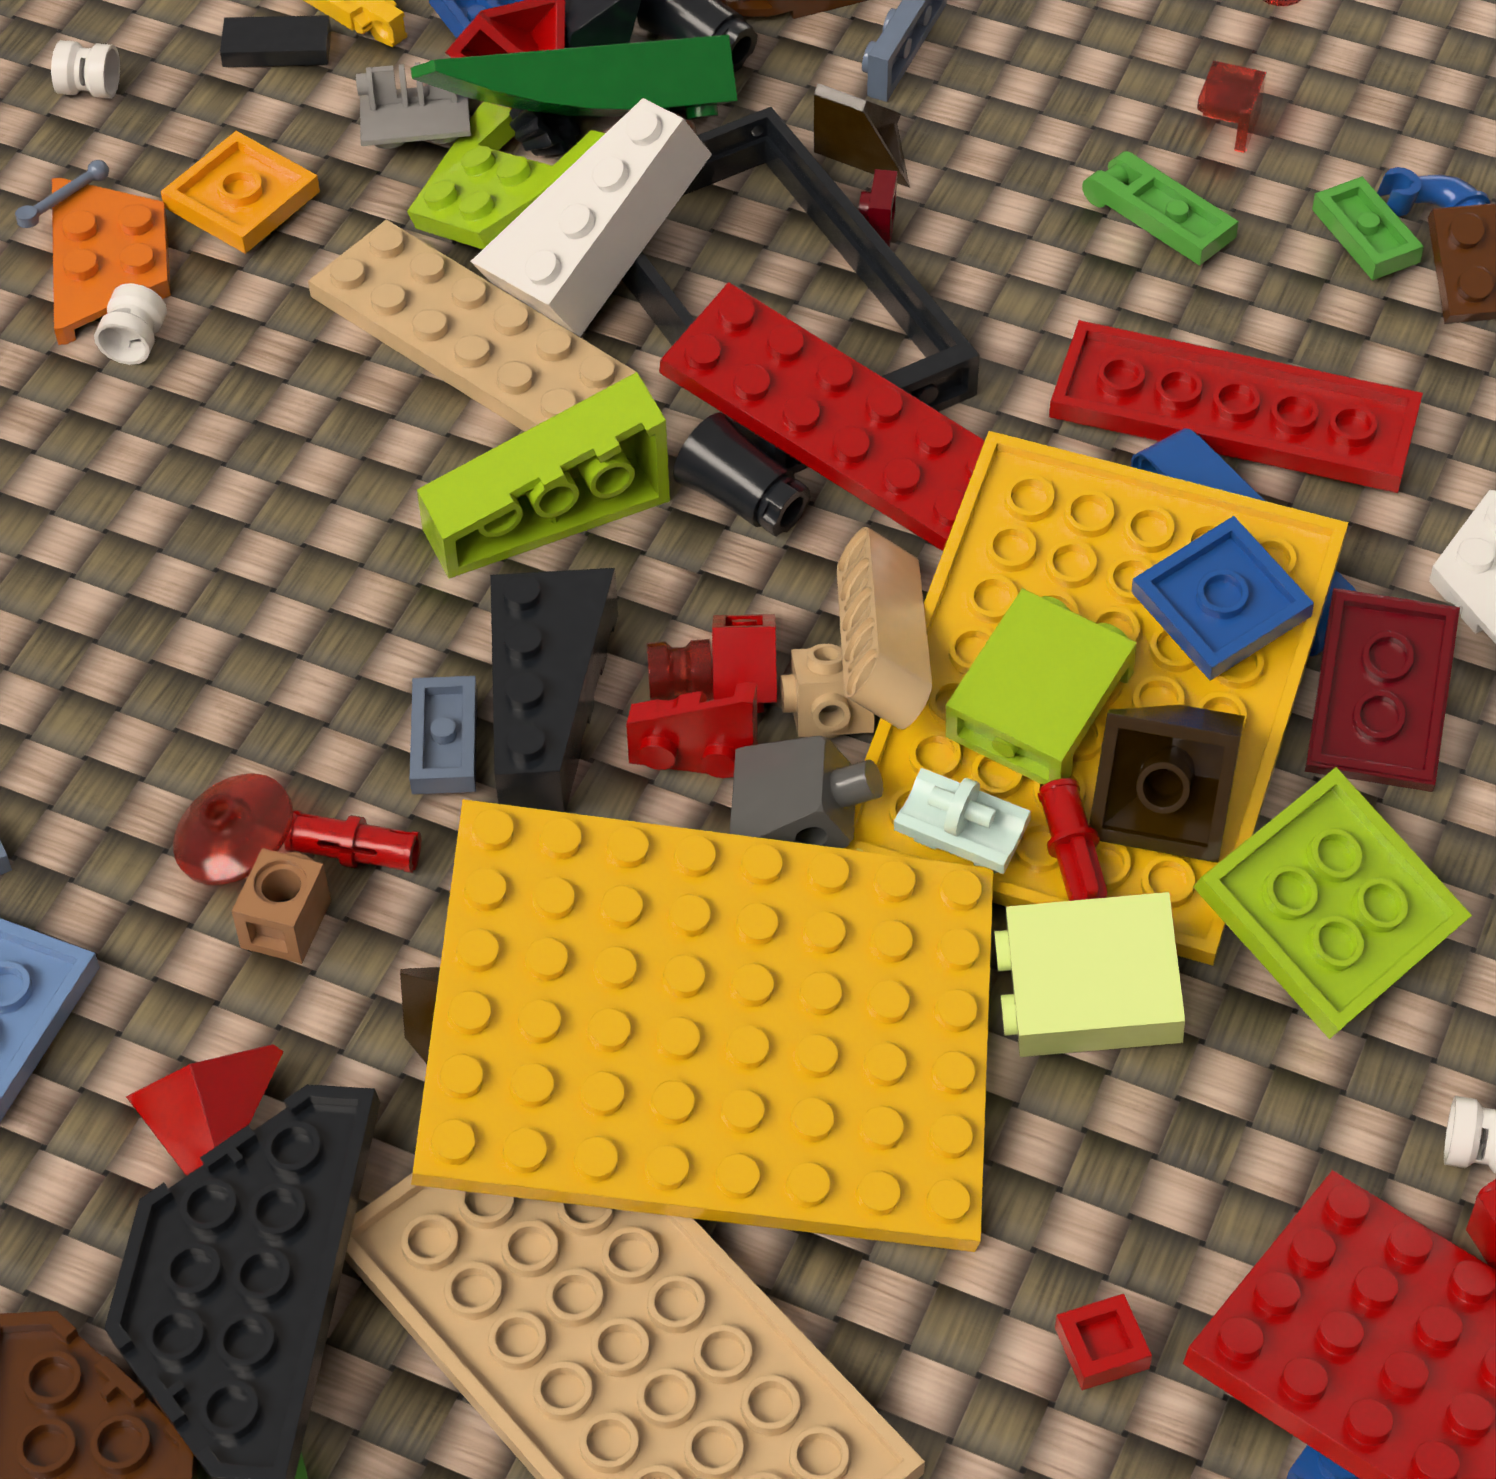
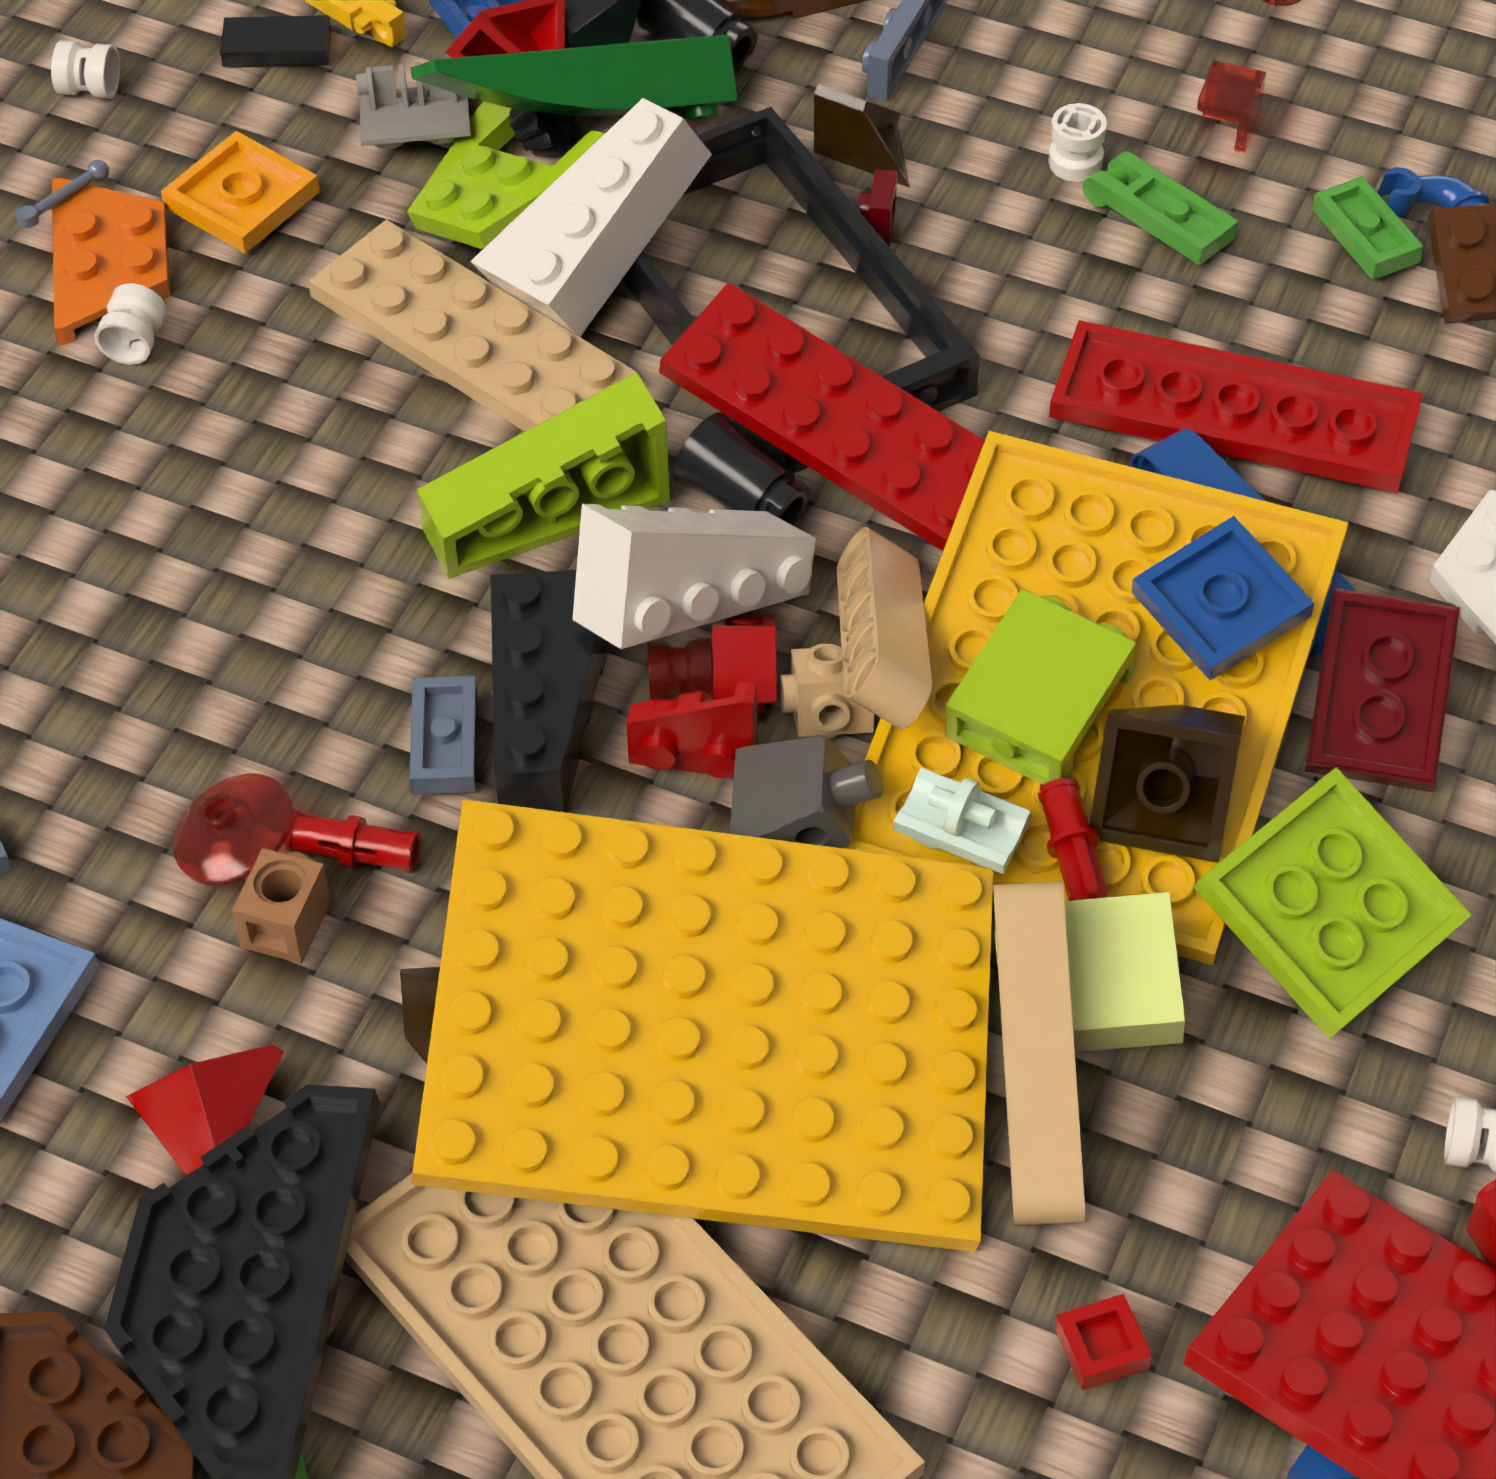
(682, 569): none -> white wedge
(1039, 1054): none -> tan beam
(1077, 141): none -> white wheel

